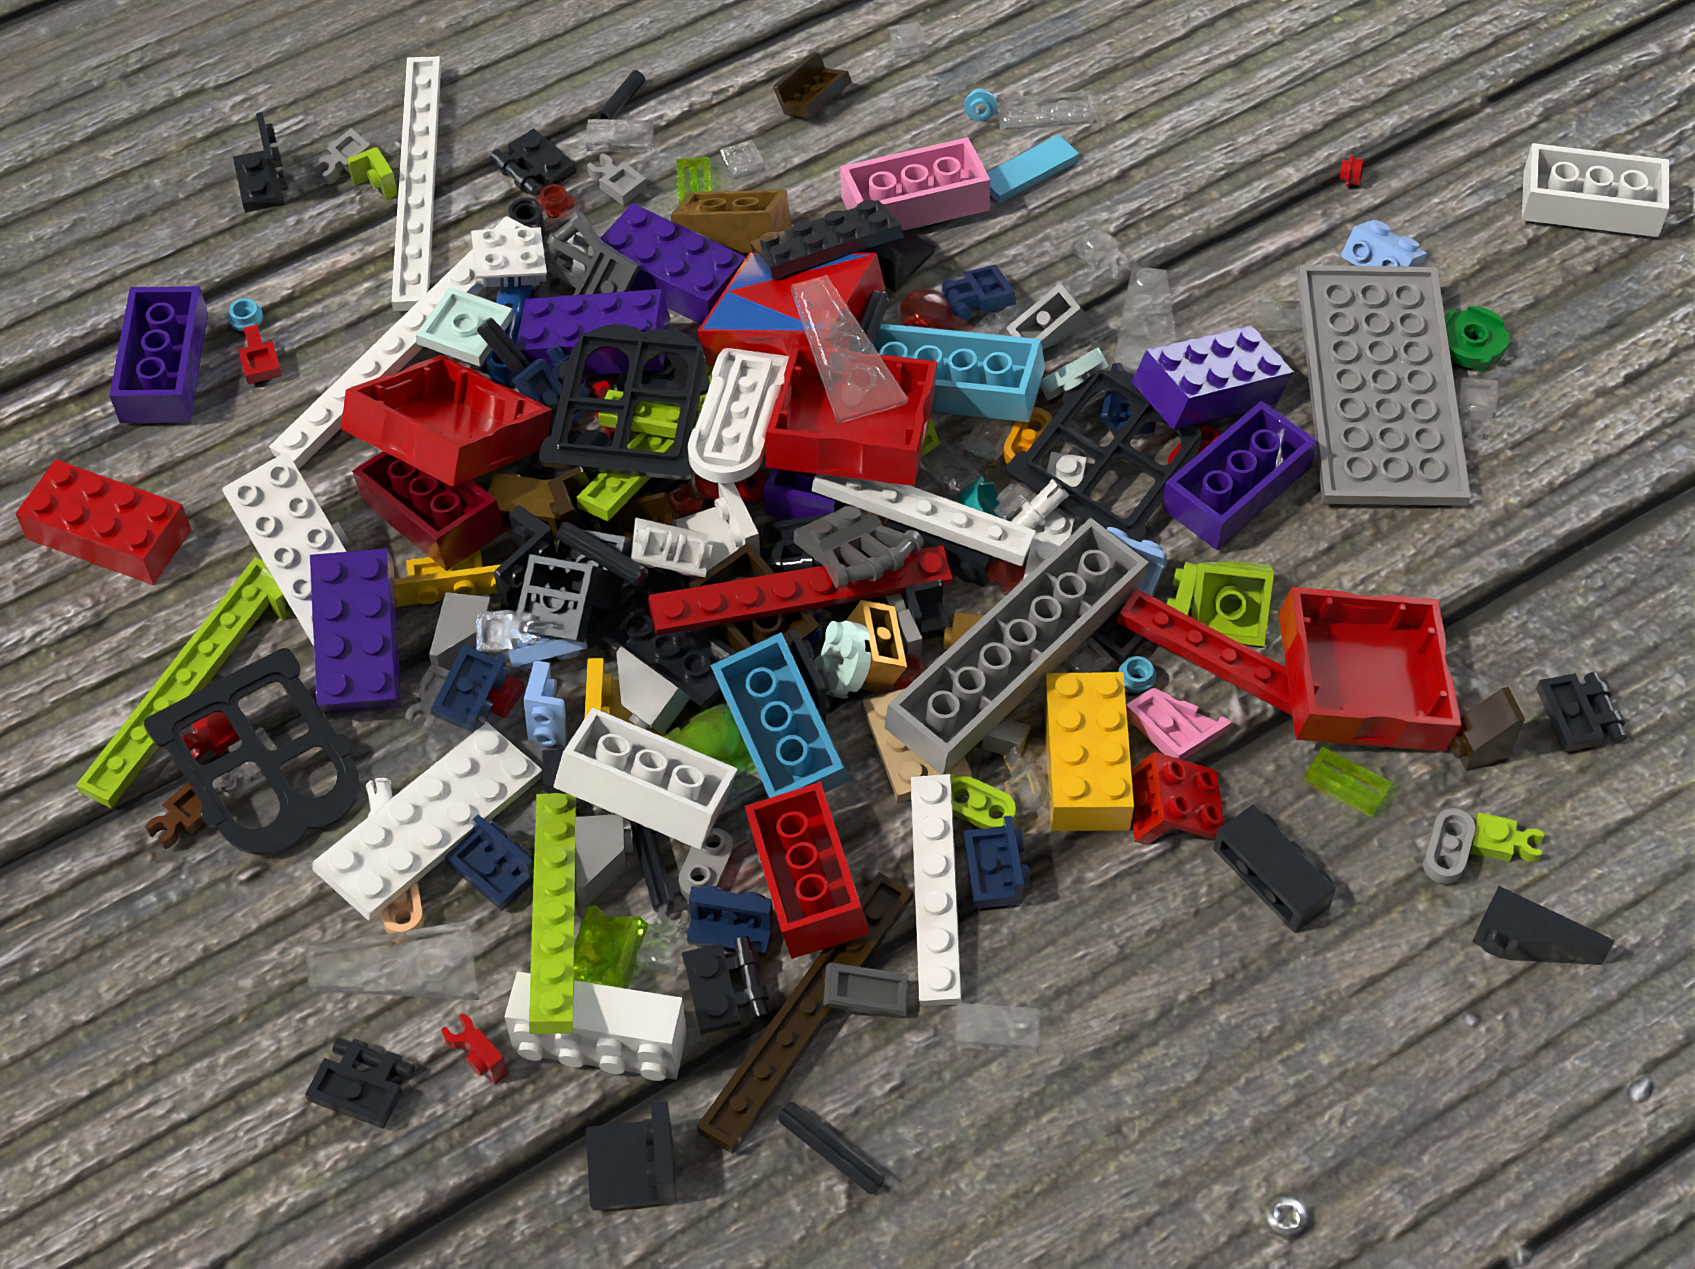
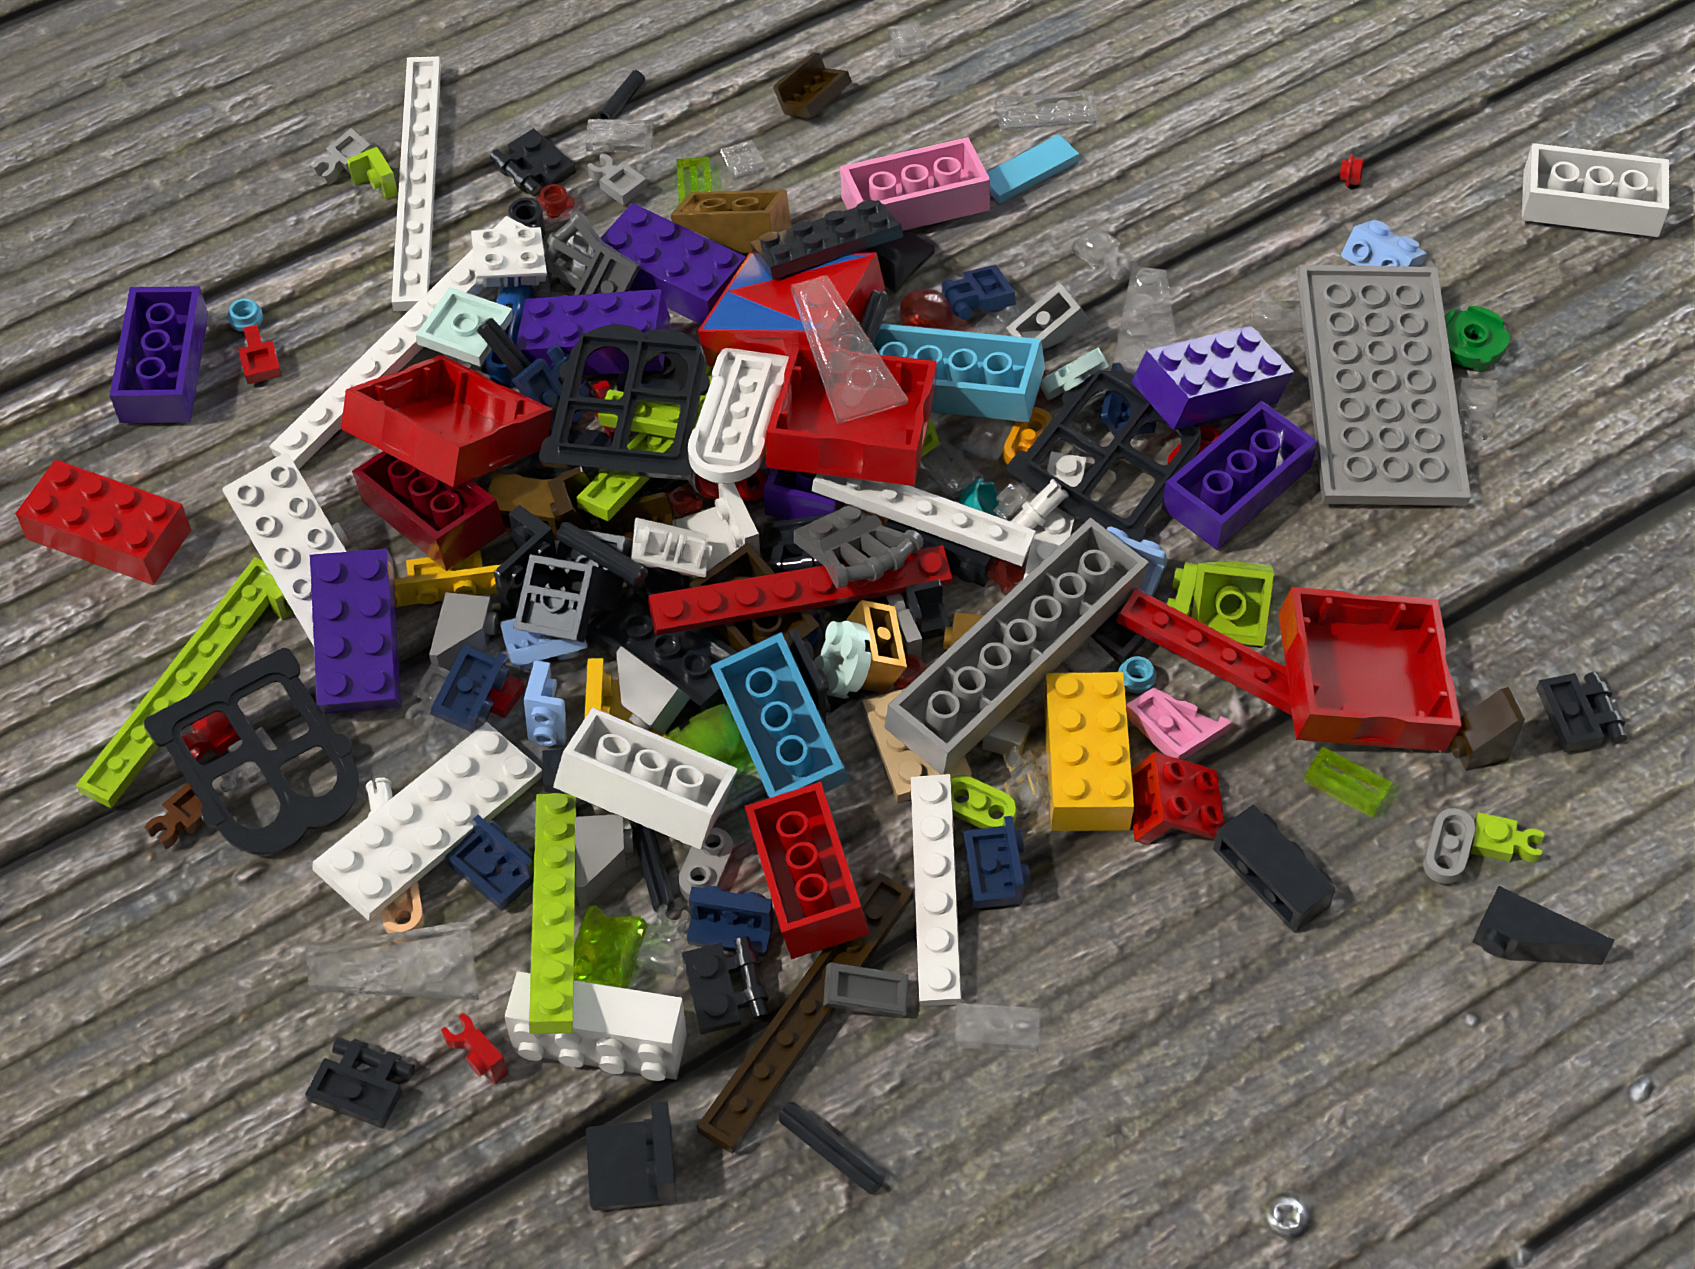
(258, 175): black bracket -> none
(502, 629): clear plate -> none
(977, 97): medium azure plate -> none

